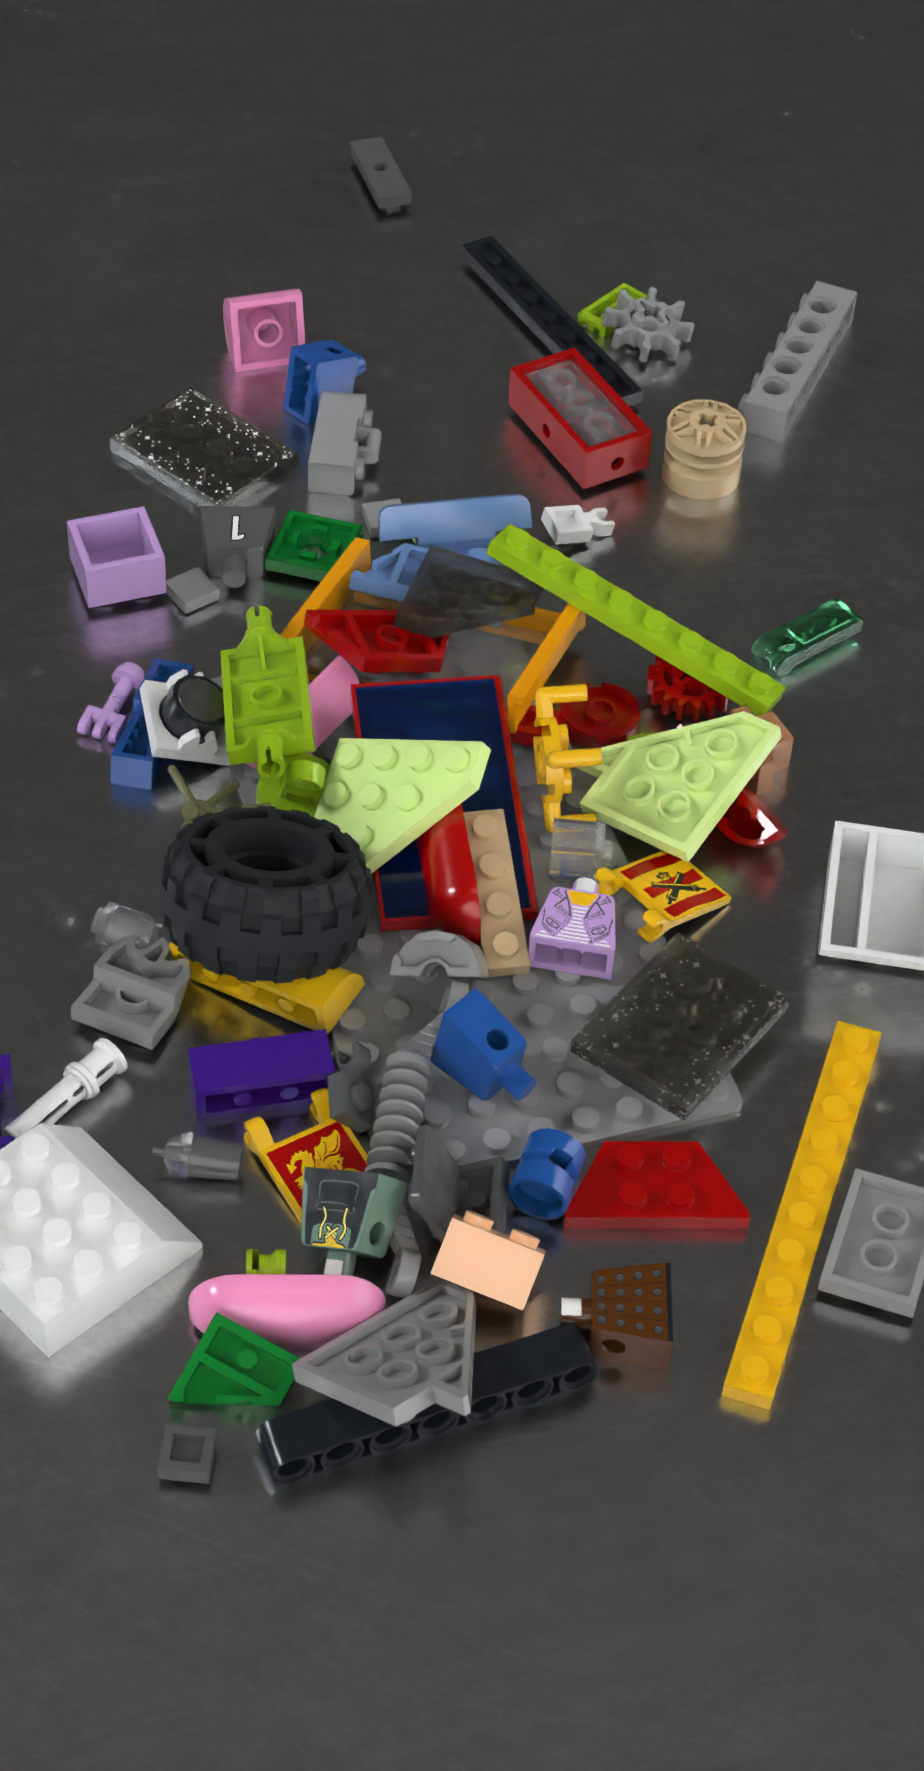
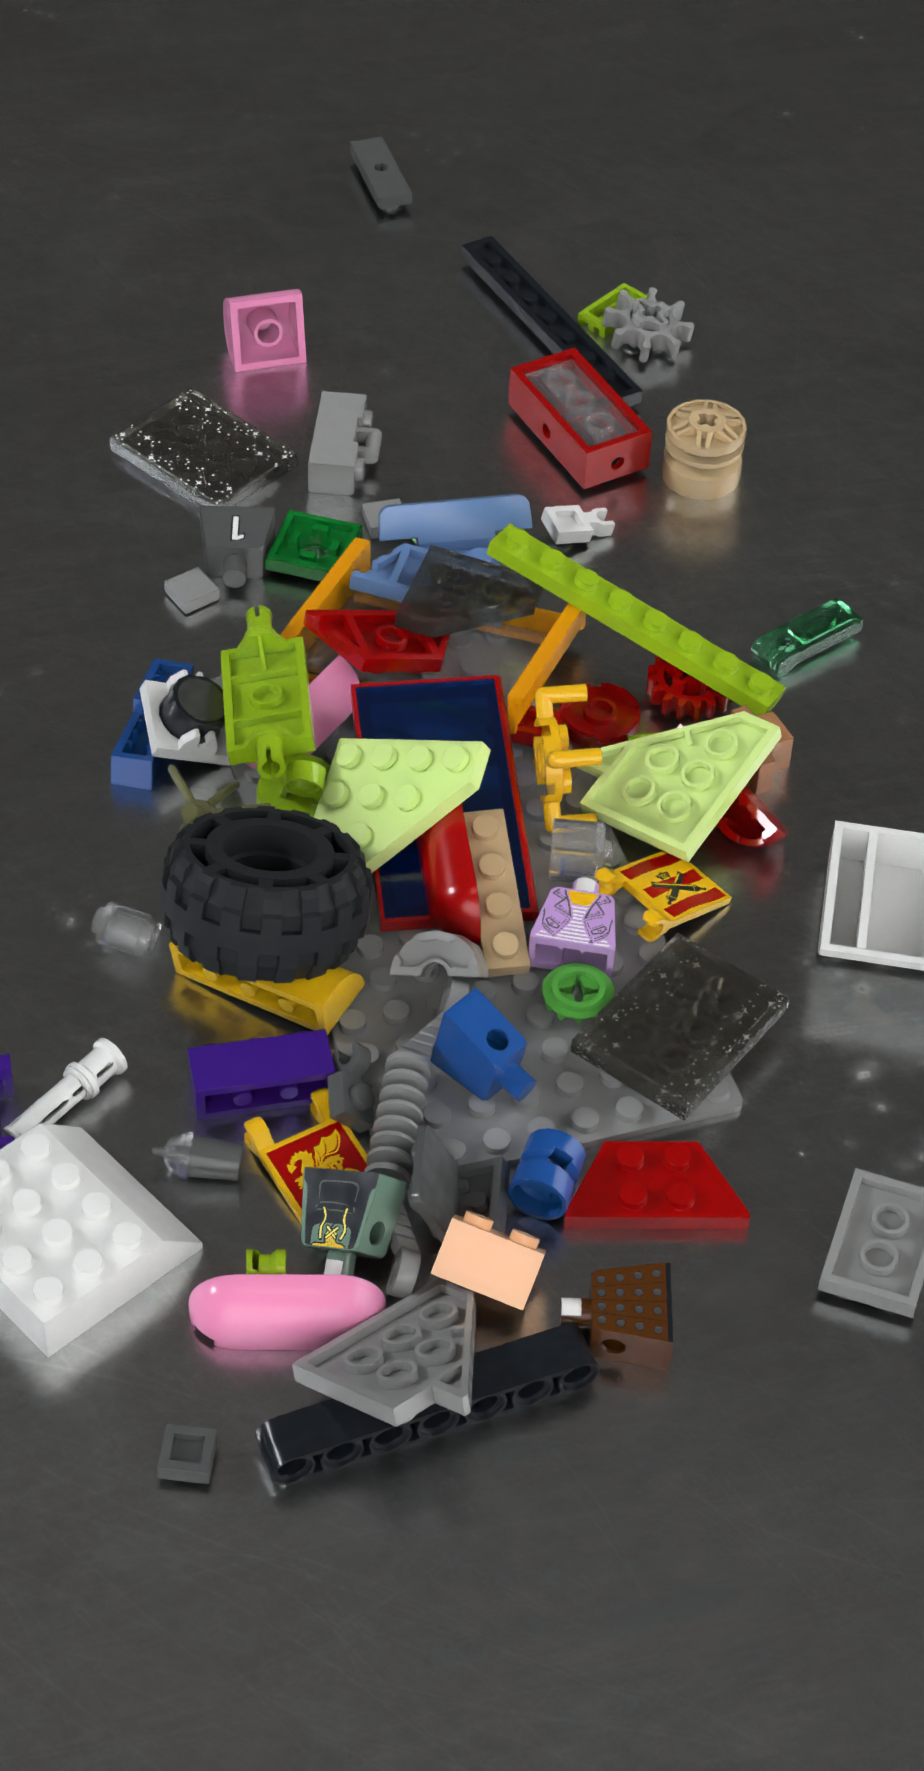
(116, 557): lavender piece -> none
(126, 680): lavender hinge -> none
(134, 992): light grey plate -> none
(235, 1369): green wing -> none
(317, 369): blue torso -> none
(559, 986): none -> bright green gear
(798, 361): light grey brick -> none
(801, 1218): yellow plate -> none

